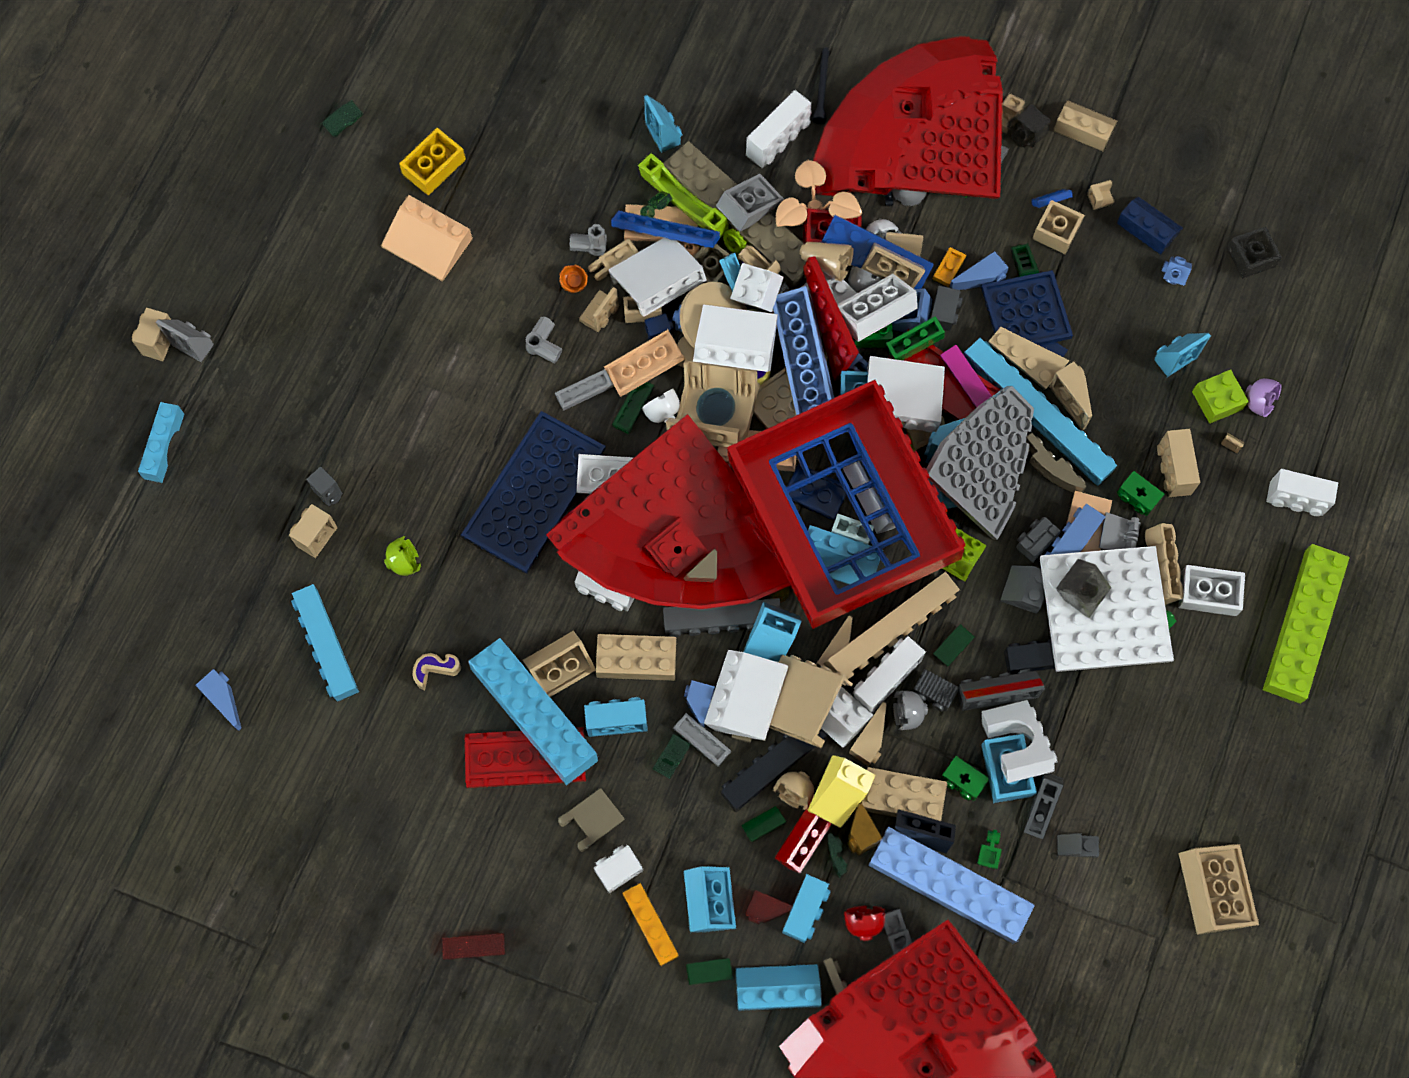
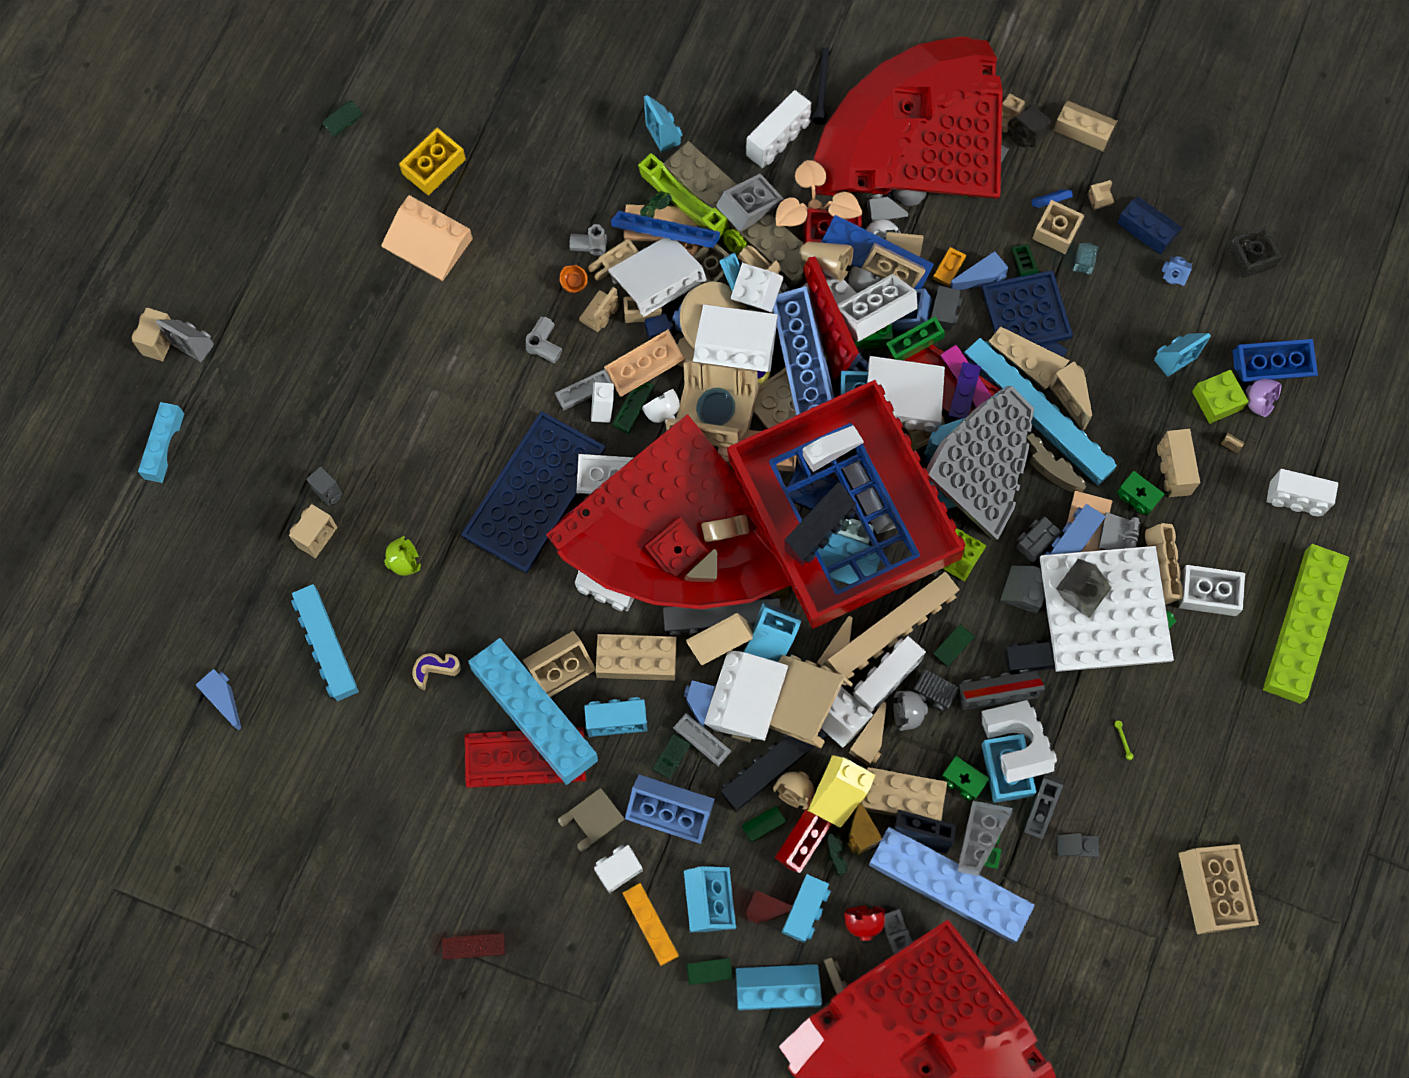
(602, 402): none -> white slope
(669, 809): none -> medium blue slope
(720, 638): none -> tan slope
(725, 528): none -> tan animal
(820, 525): none -> black slope
(831, 447): none -> white slope
(884, 208): none -> light grey slope
(964, 391): none -> dark purple plate
(982, 833): none -> light grey wing
(1085, 258): none -> clear light blue brick
(1118, 724): none -> lime hinge
(1275, 360): none -> blue slope

